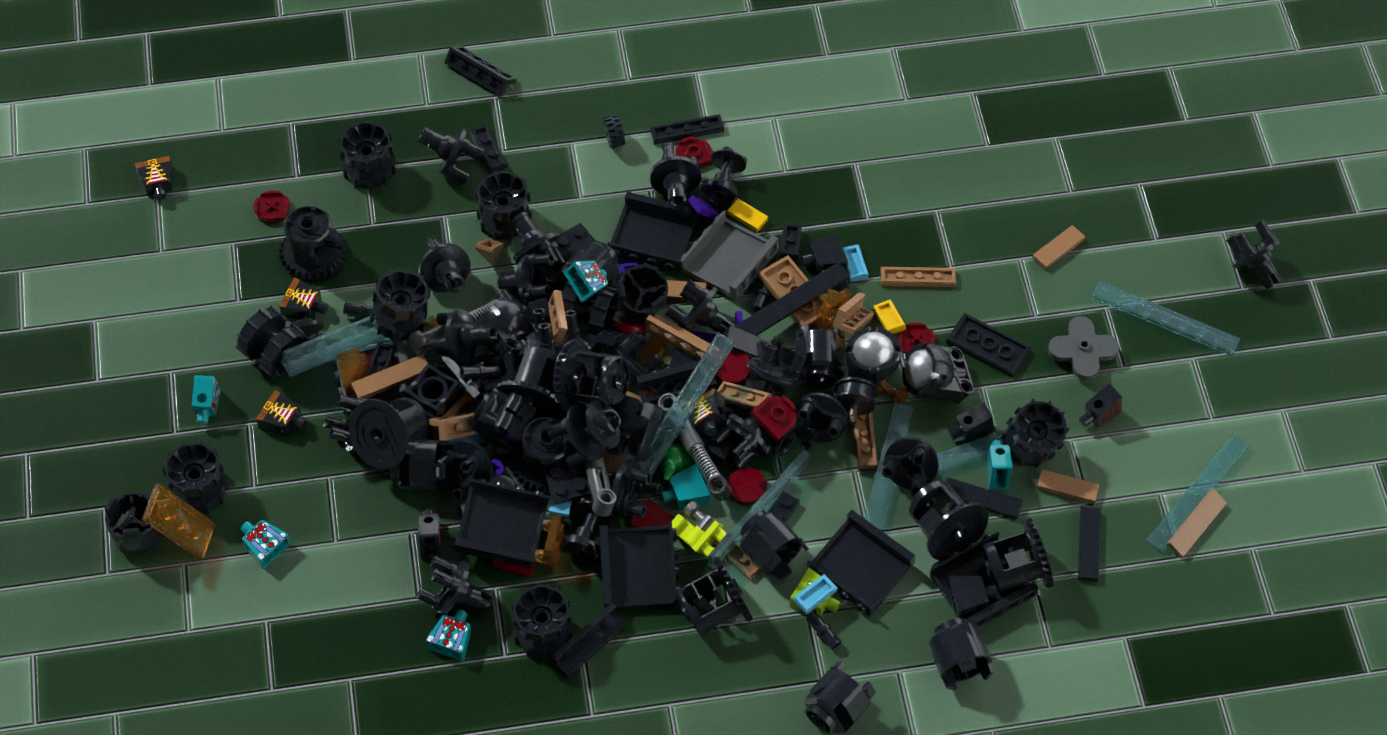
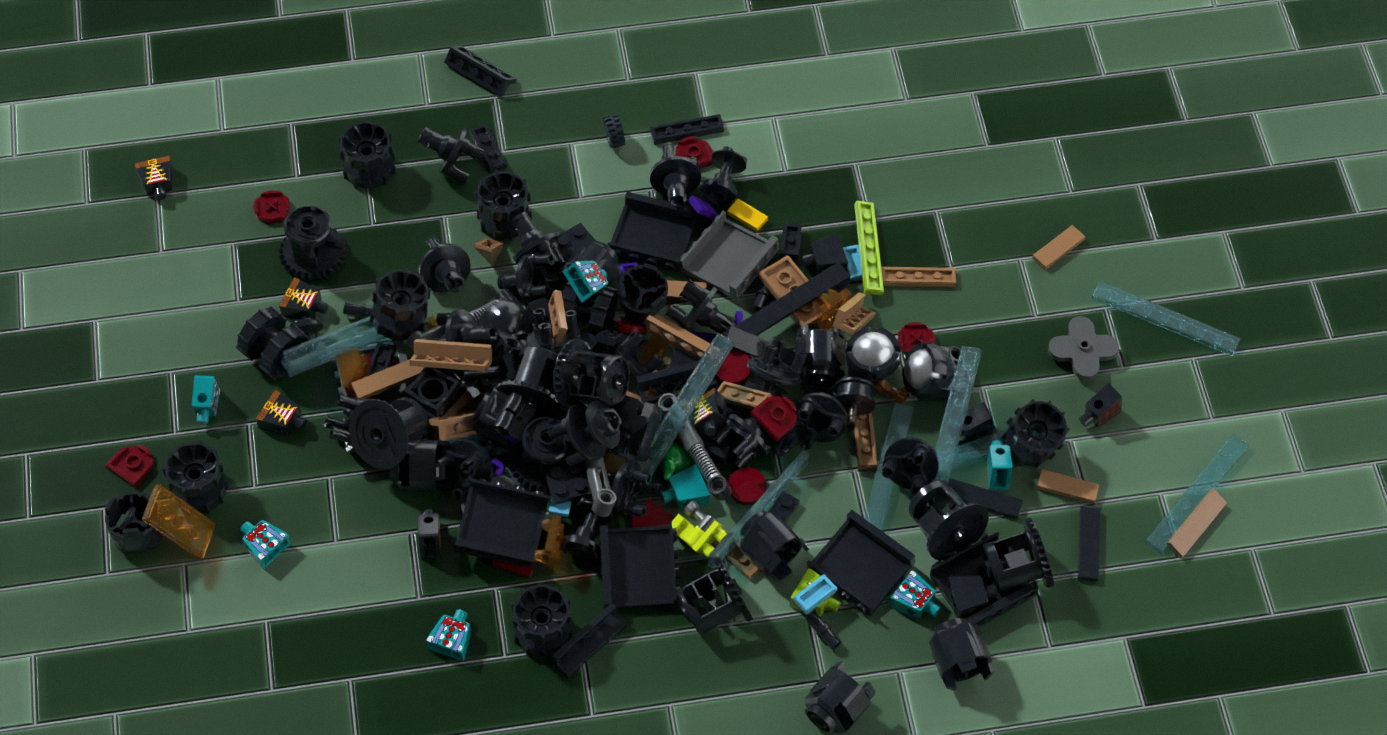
(131, 464): none -> dark red tile
(451, 355): none -> medium nougat fence
(456, 587): black piece -> none
(869, 248): none -> lime tile
(889, 317): yellow tile -> none
(914, 597): none -> torso
(956, 410): none -> clear light blue tile
(988, 345): black tile -> none
(1257, 257): black piece -> none

